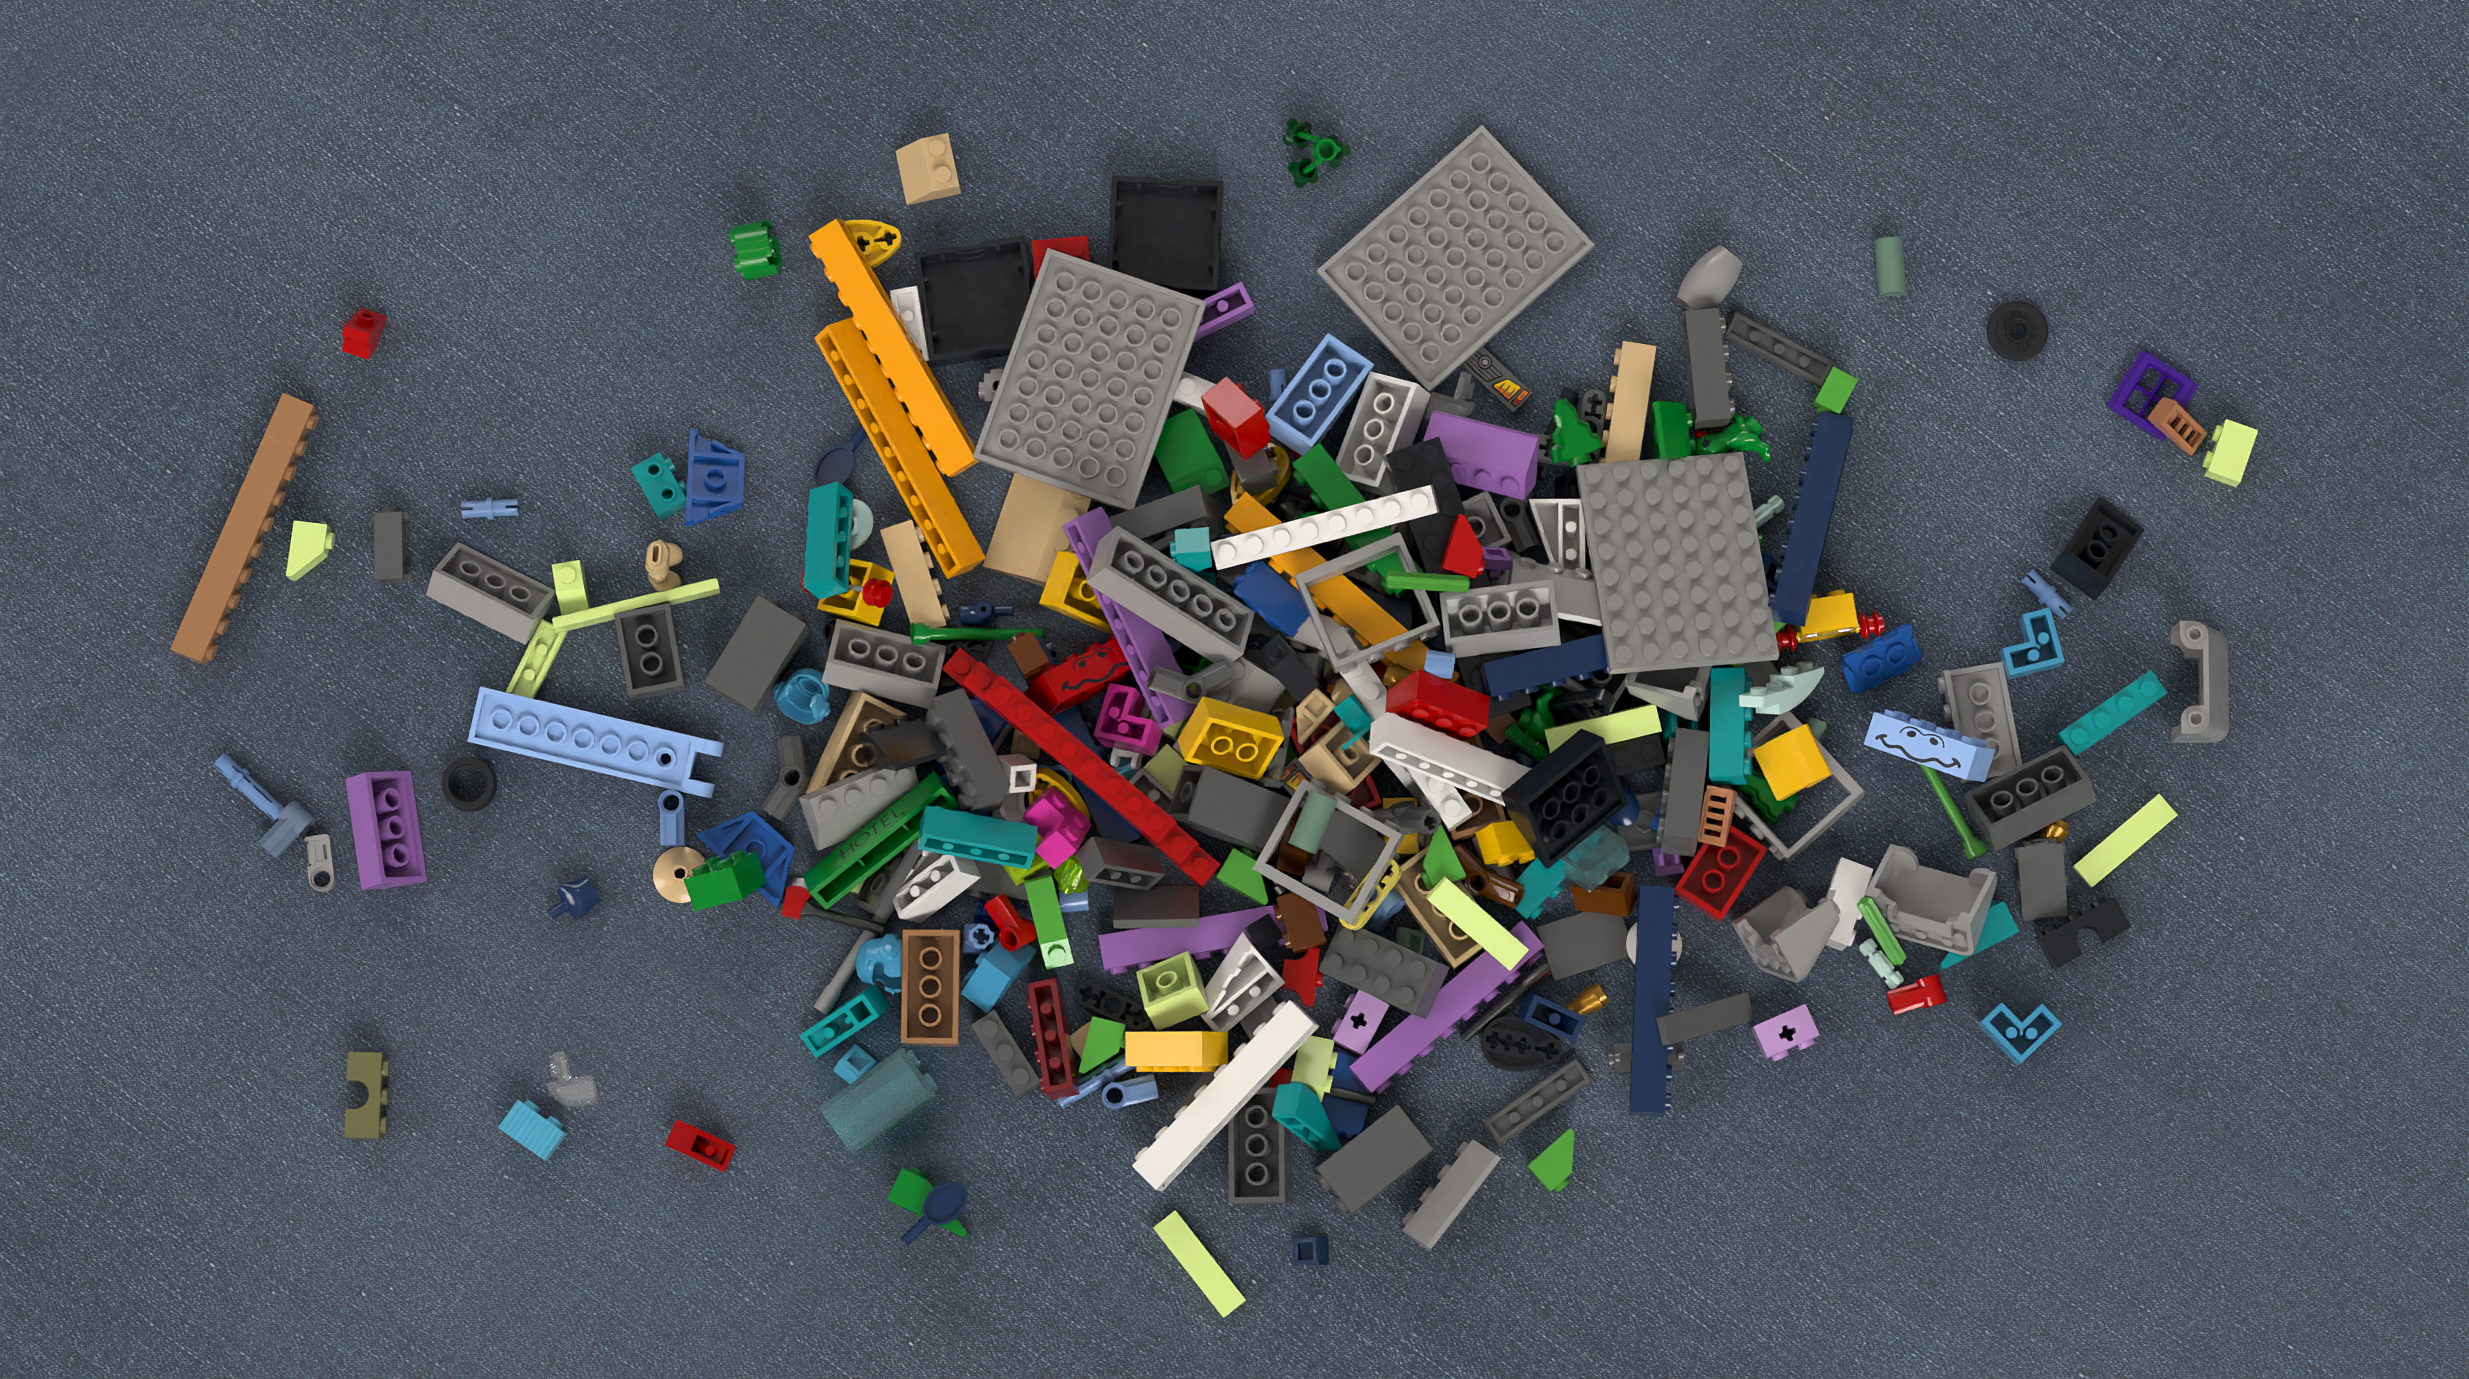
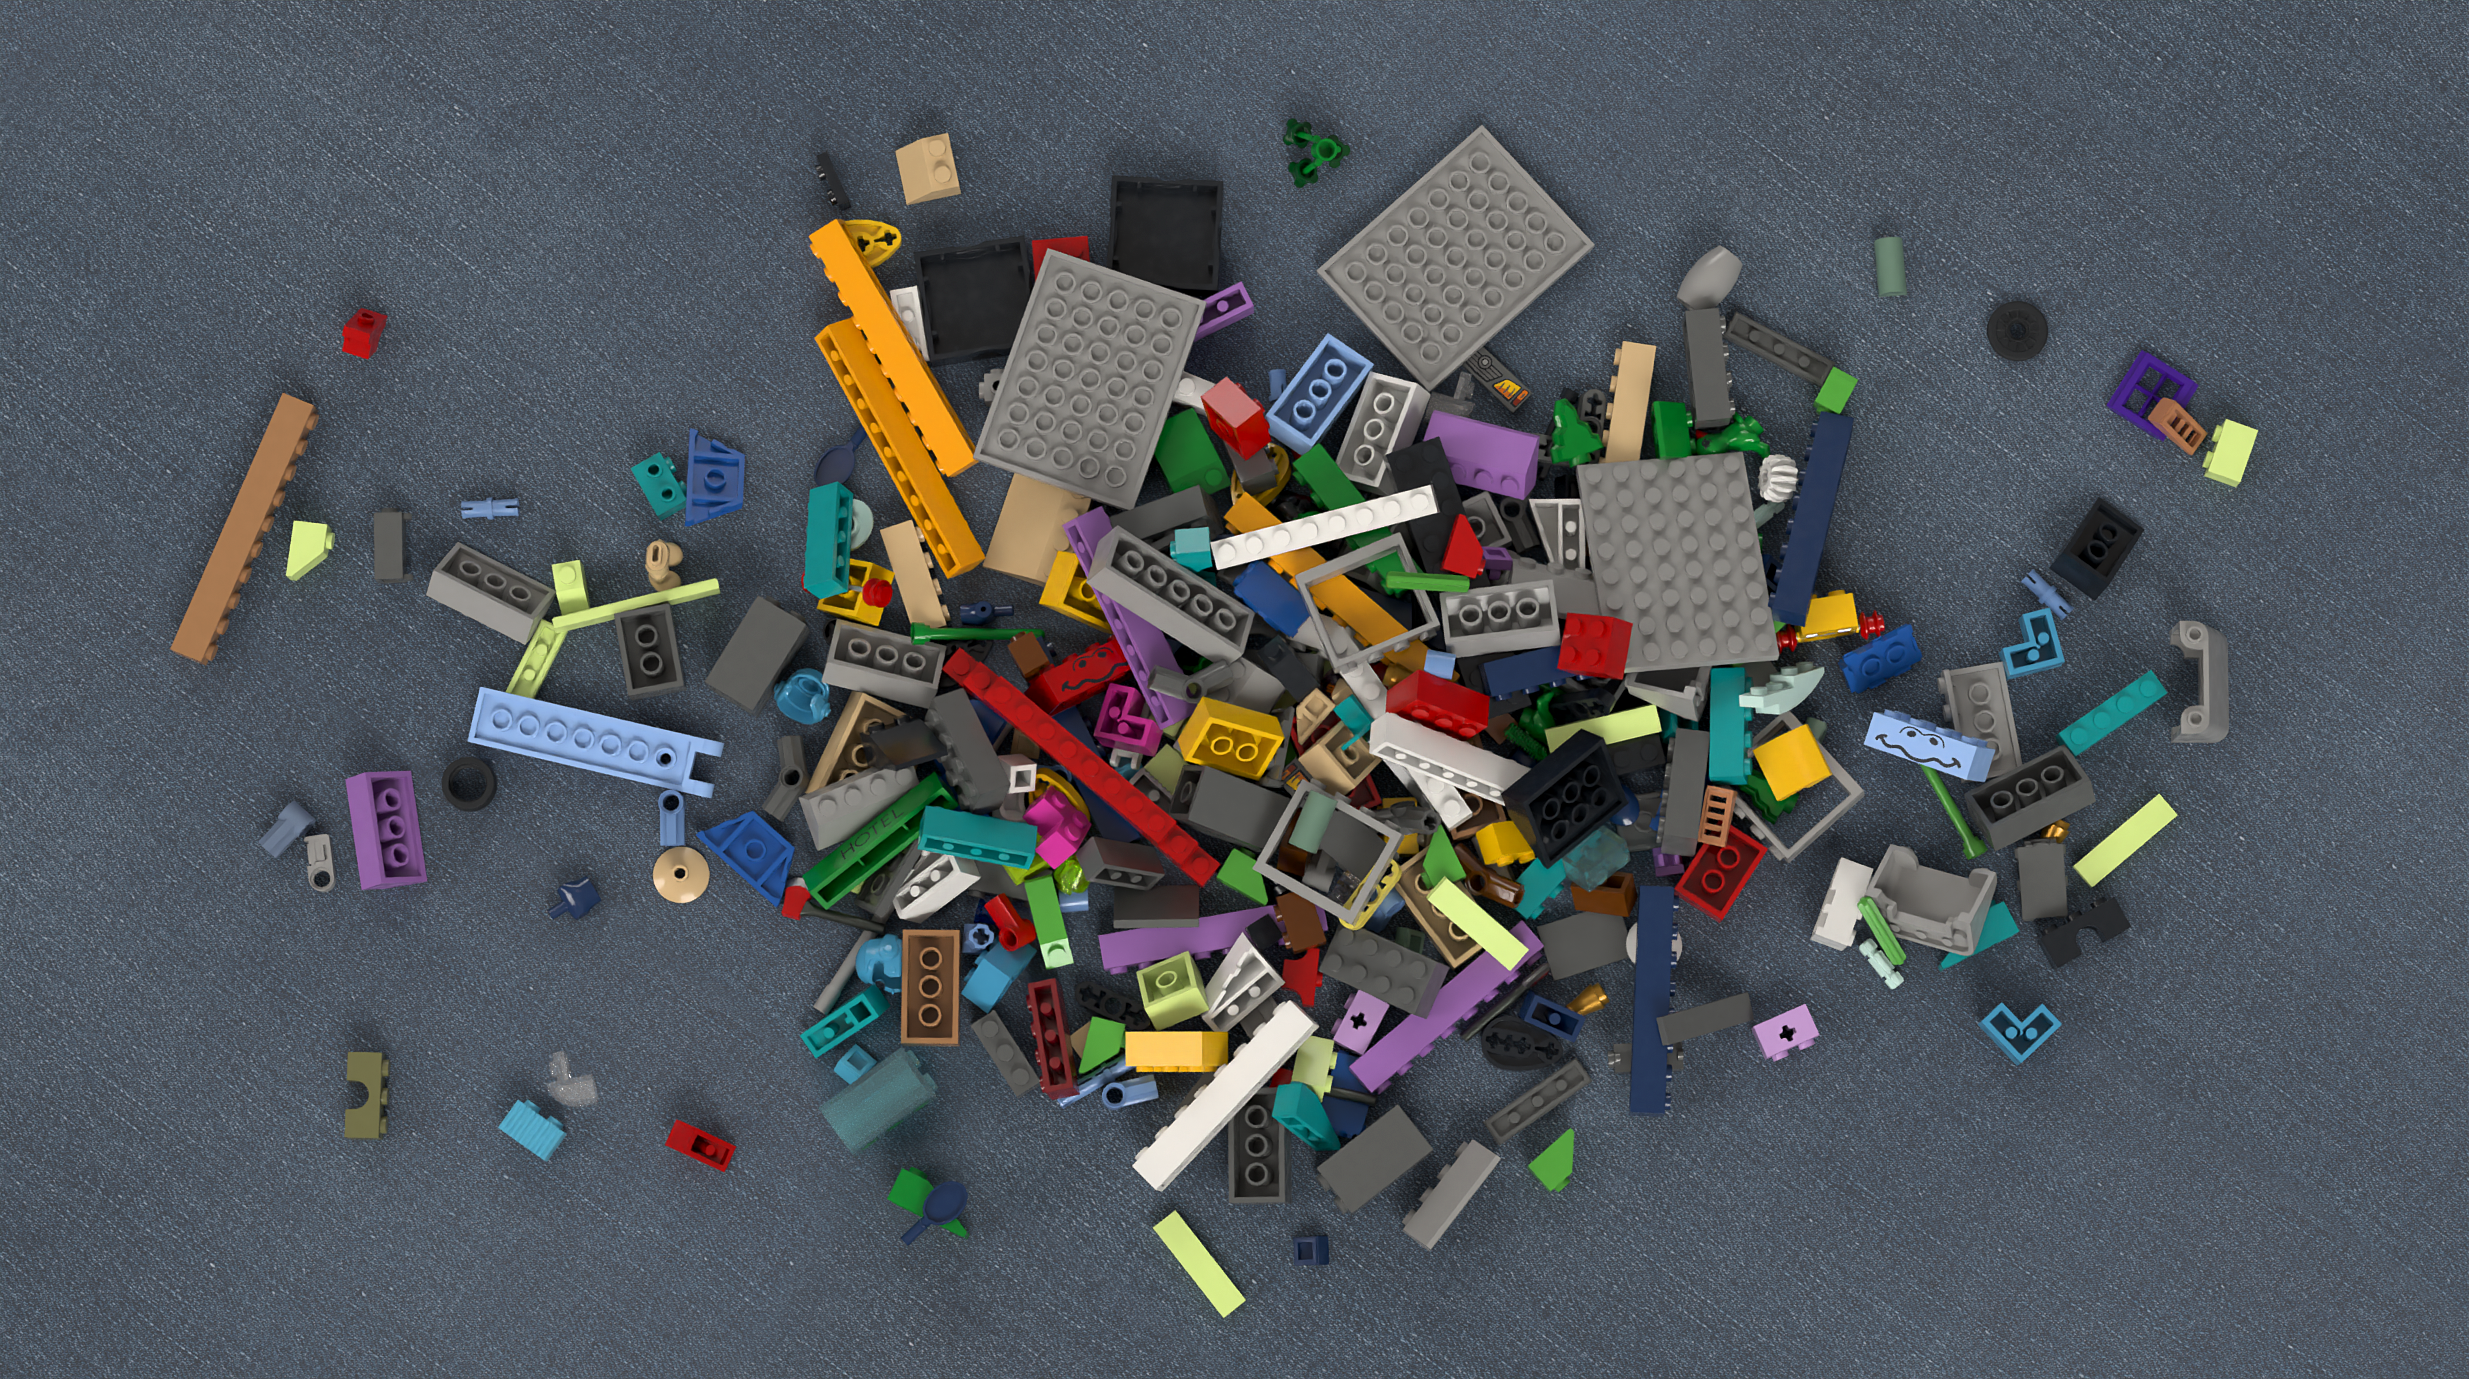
(240, 779): medium blue pin -> none
(724, 879): green brick -> none
(756, 250): green brick -> none
(827, 172): none -> black plate
(1595, 645): none -> red brick
(1777, 478): none -> white gear
(1785, 934): light grey windscreen -> none
(1923, 993): red piece -> none

